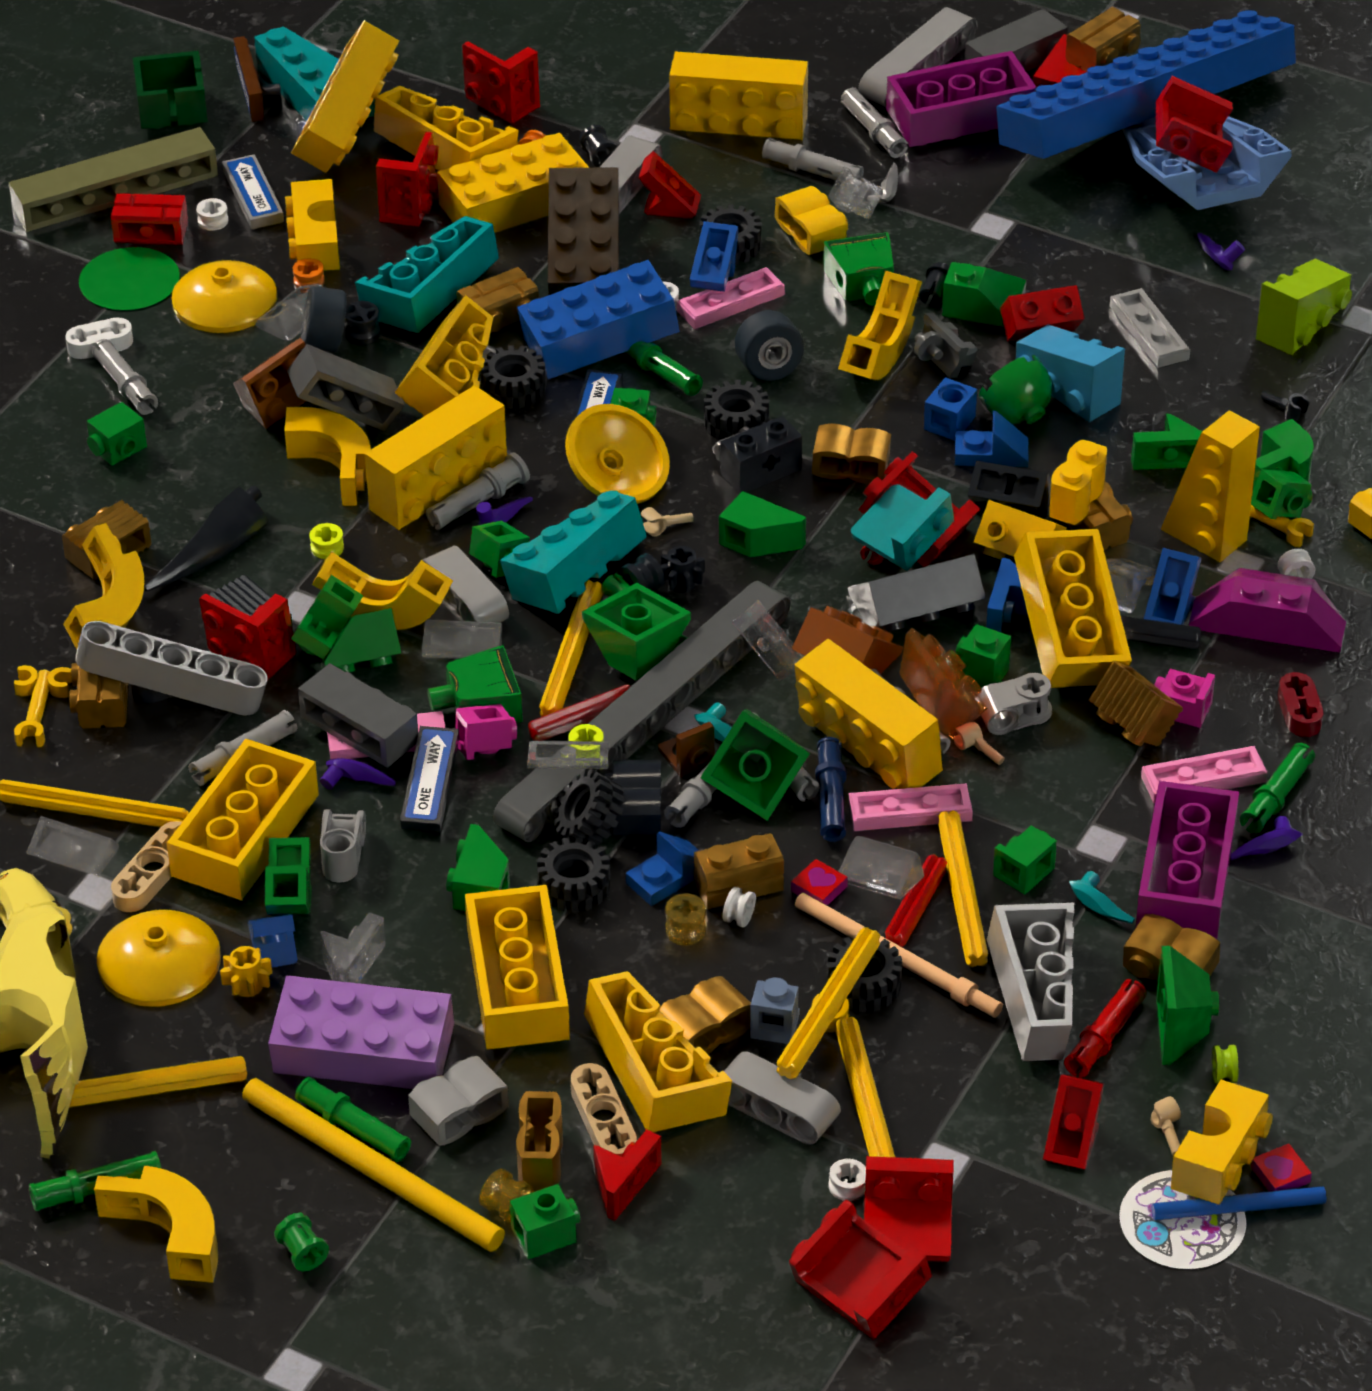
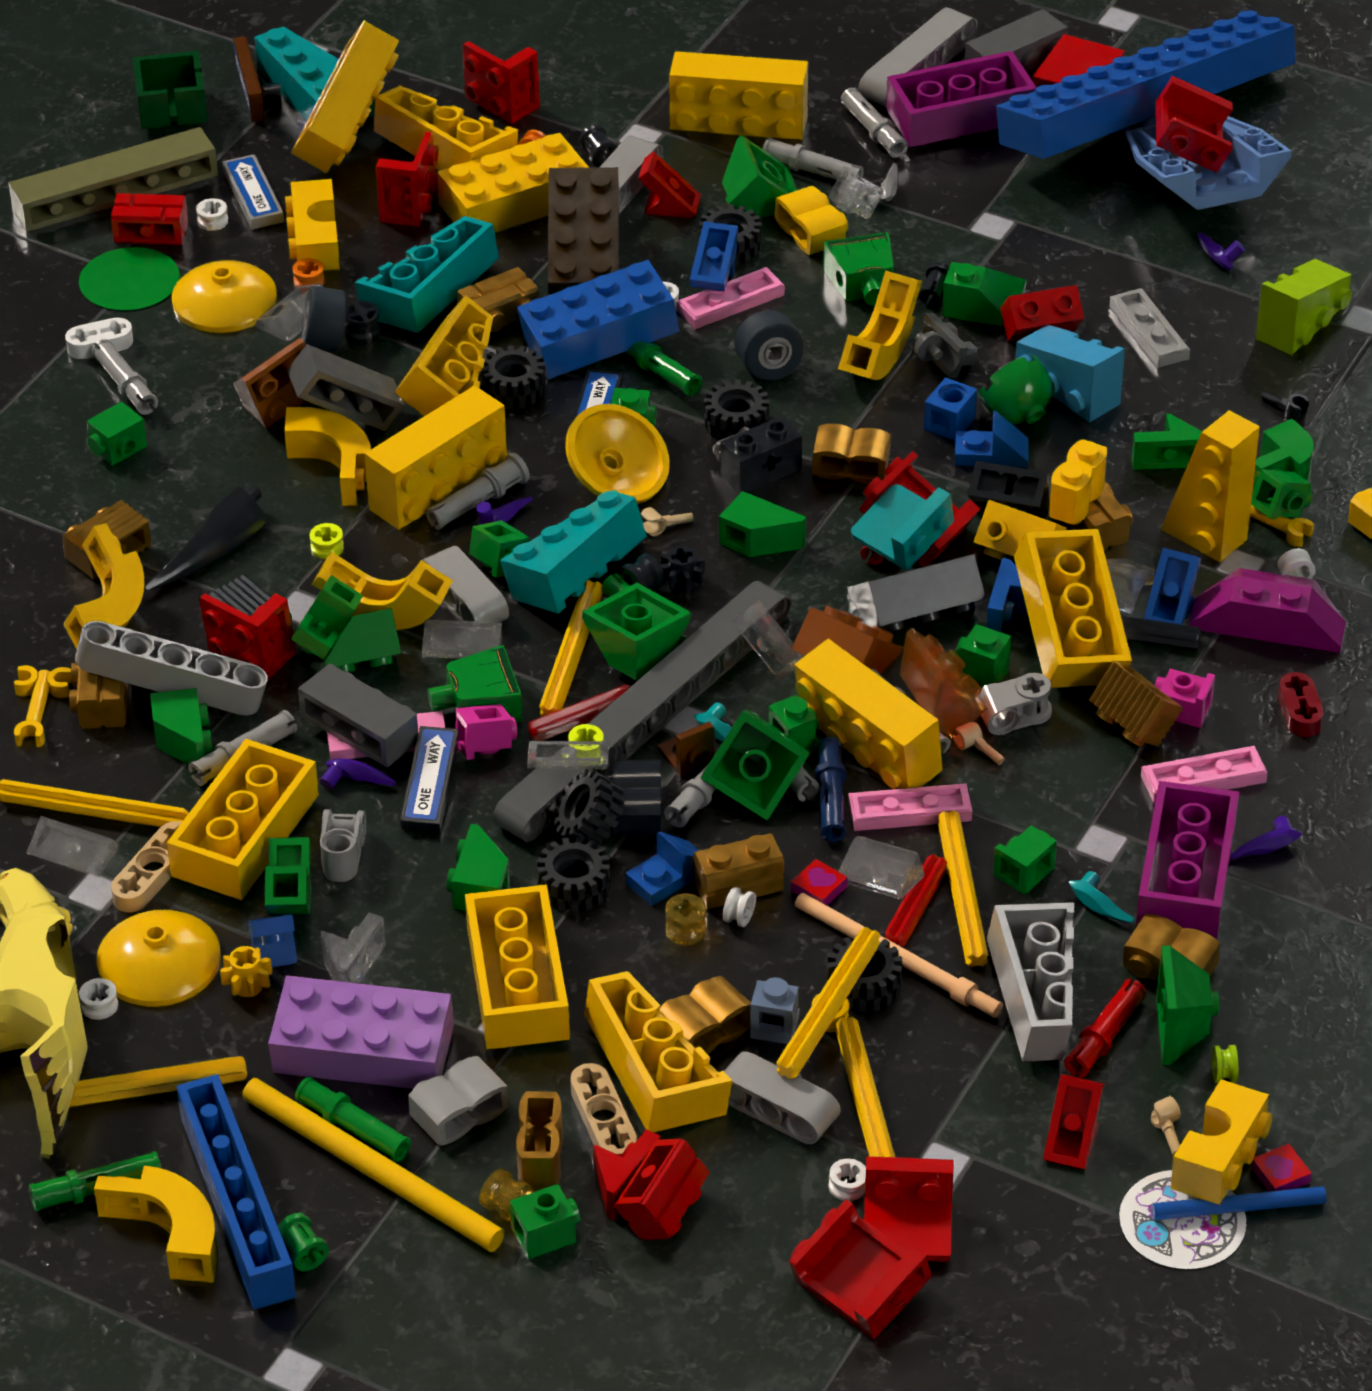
(98, 988): none -> white bush
(179, 724): none -> green slope
(236, 1192): none -> blue brick
(662, 1189): none -> red brick
(755, 179): none -> green slope
(796, 721): none -> green brick
(1103, 39): pearl gold brick -> none
(1270, 796): green pin -> none

